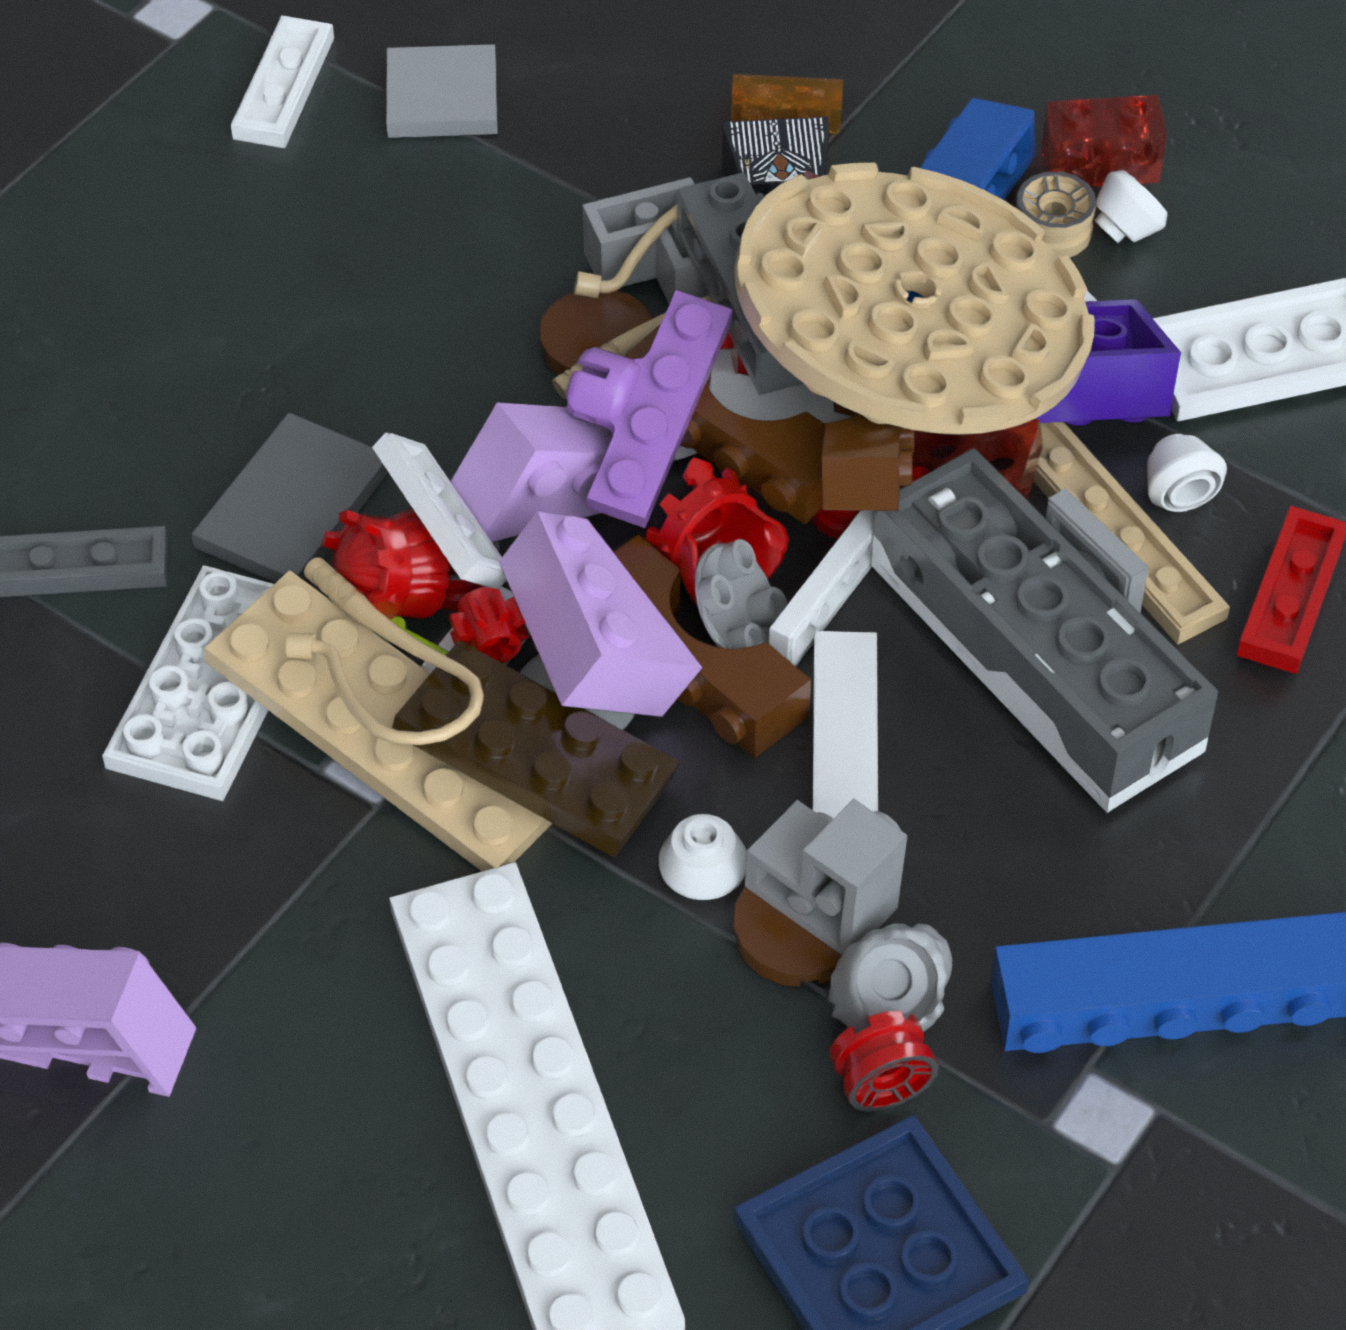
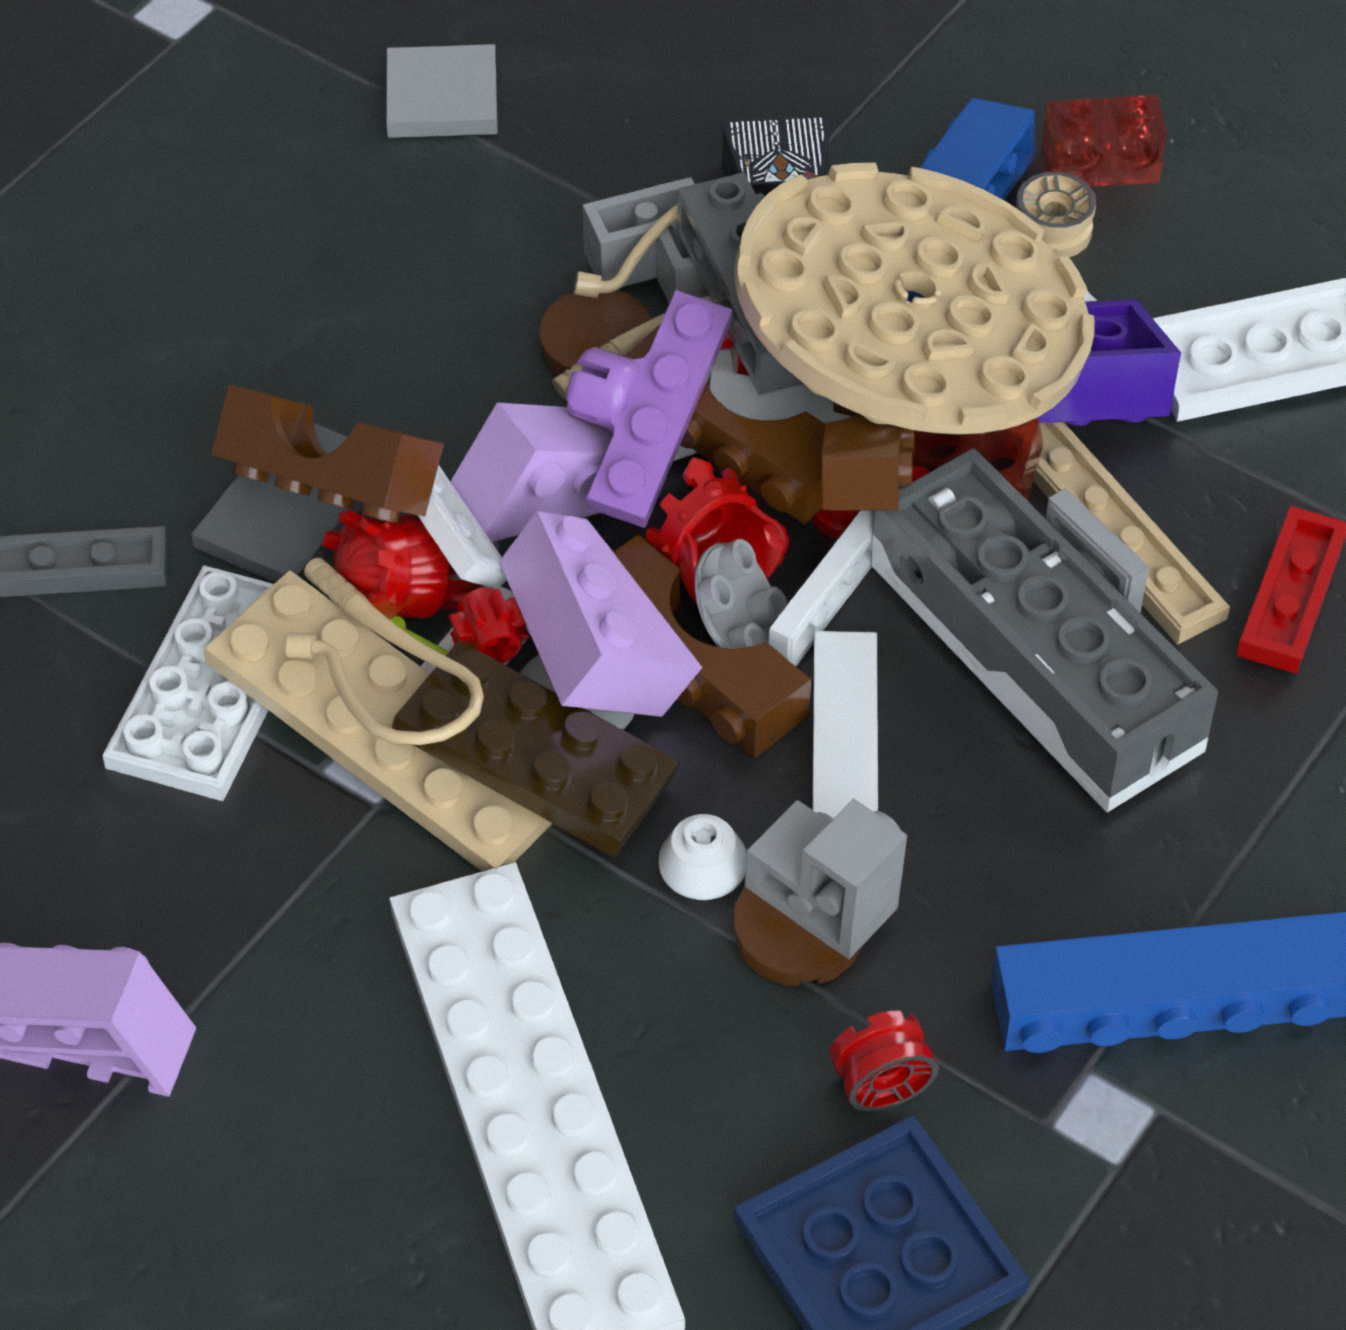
(282, 82): white tile -> none
(373, 465): none -> reddish brown arch
(786, 97): clear orange hinge -> none
(892, 972): light grey hair -> none
(1128, 208): white cone -> none
(1184, 473): white cone -> none

